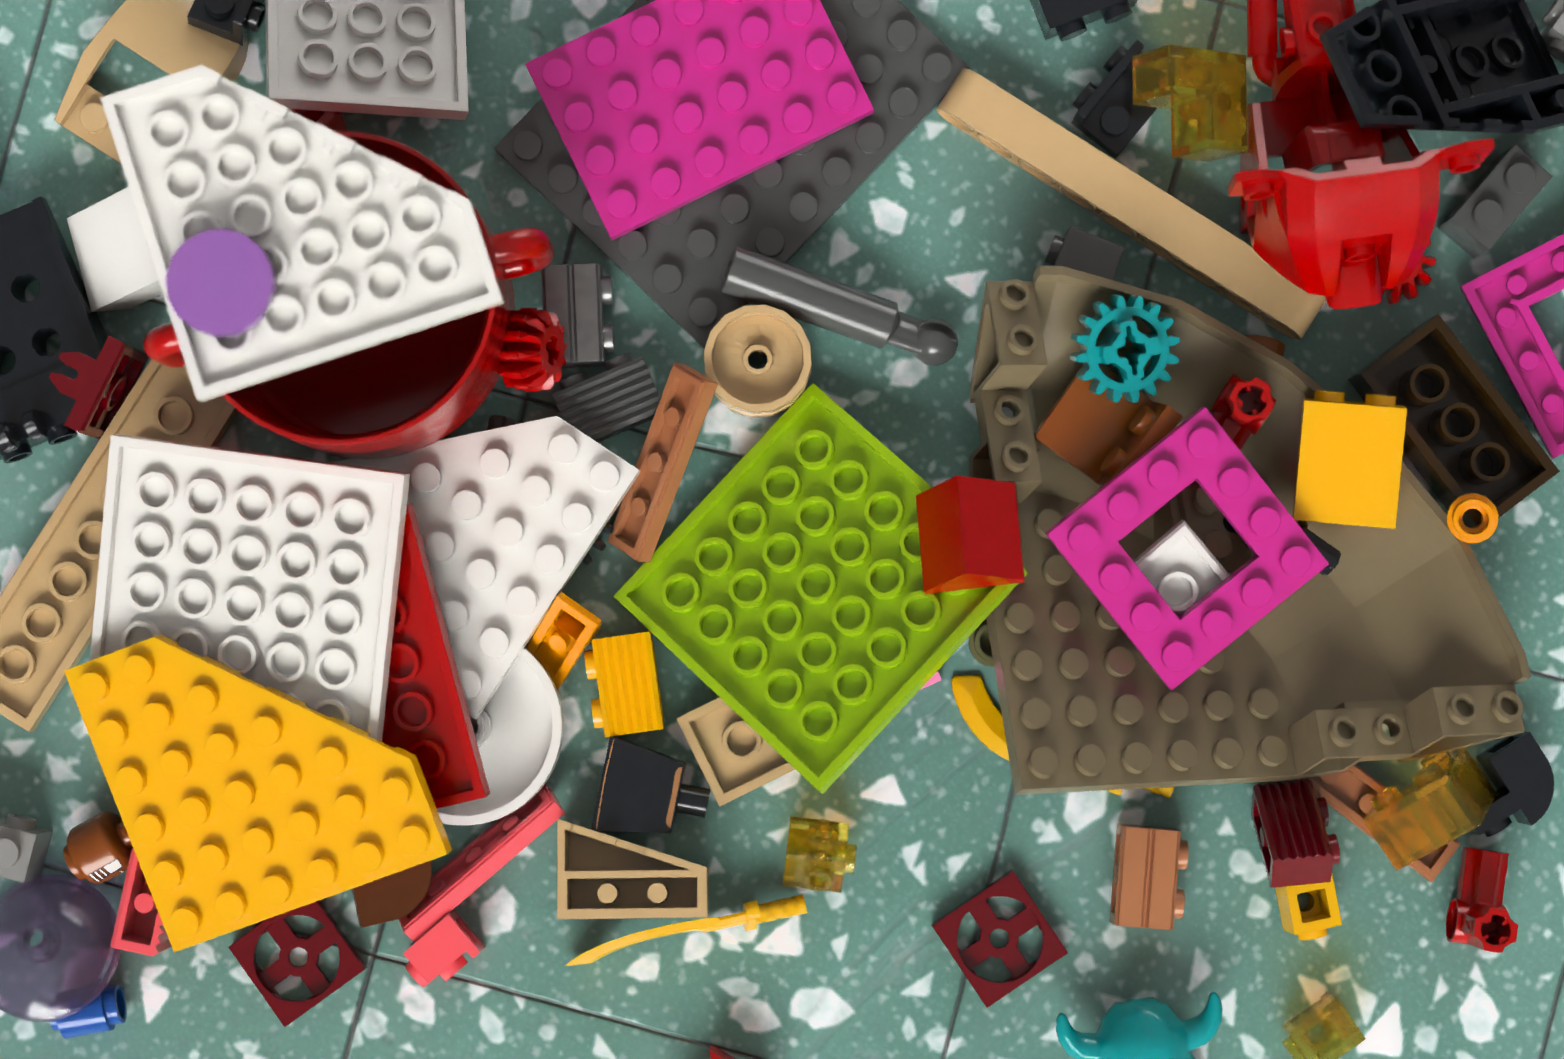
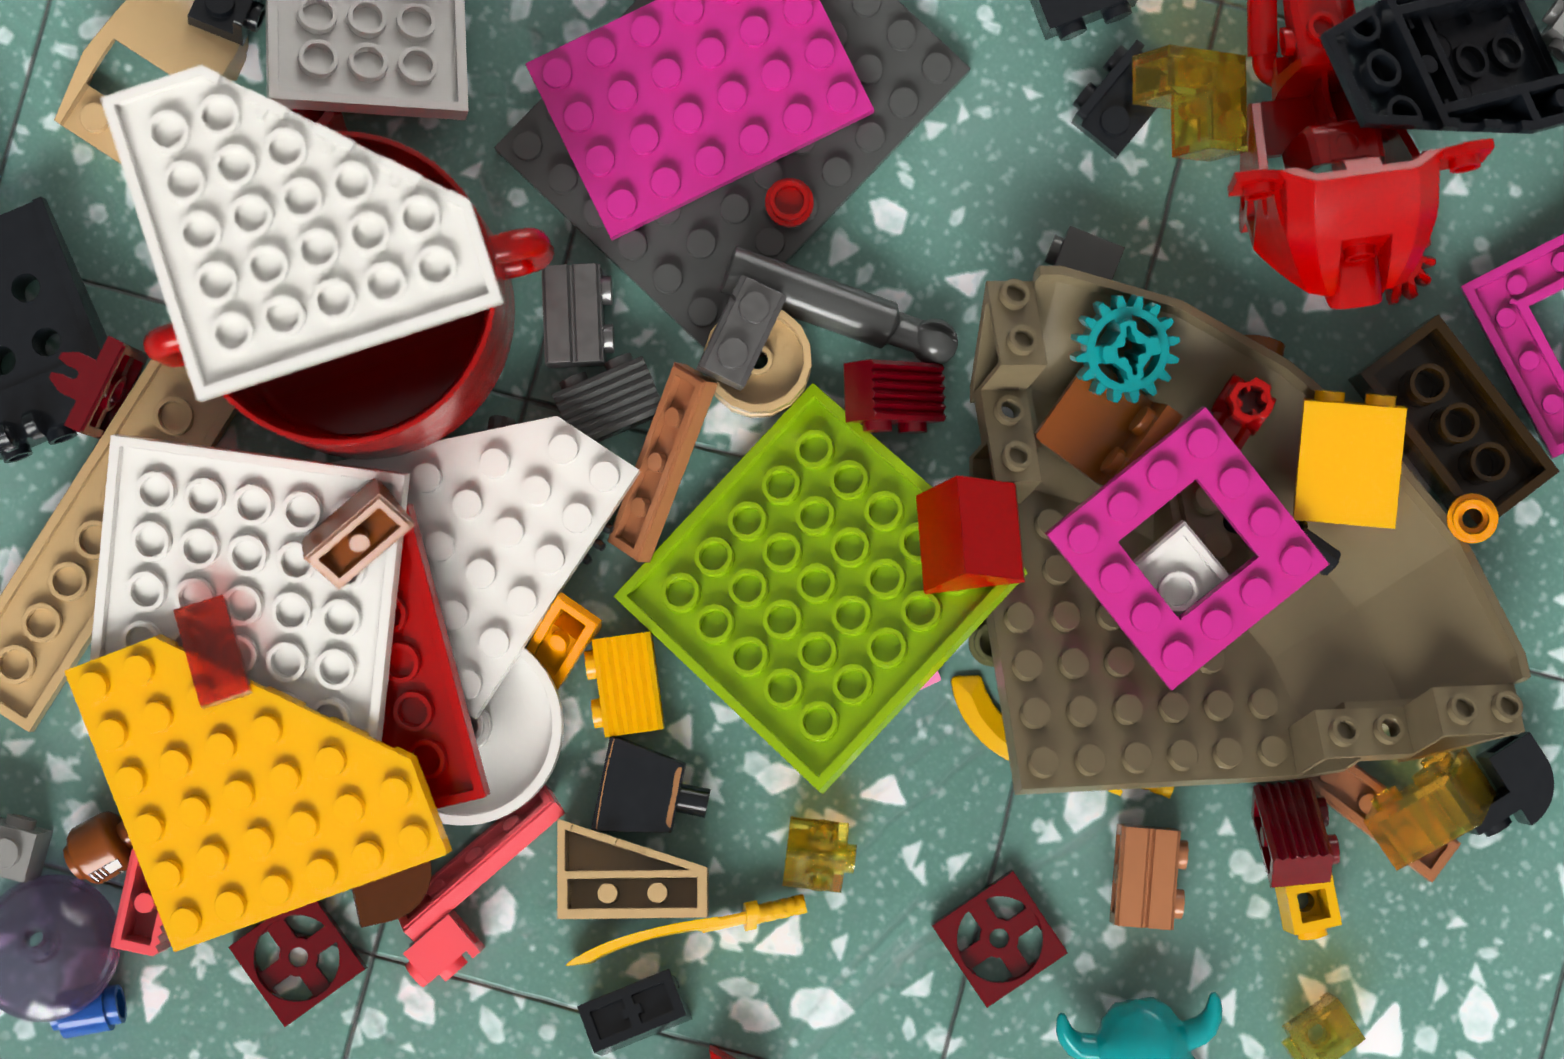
(113, 254): white brick -> none
(213, 651): none -> clear red tile
(220, 282): medium lavender tile -> none
(356, 534): none -> dark orange slope
(532, 350): red gear -> none
(634, 1012): none -> black hinge
(730, 751): tan plate -> none
(741, 332): none -> flat silver brick
(789, 202): none -> red plate
(894, 394): none -> dark red brick
(1127, 202): tan beam -> none
(1477, 911): red piece -> none
(1495, 201): dark grey brick -> none

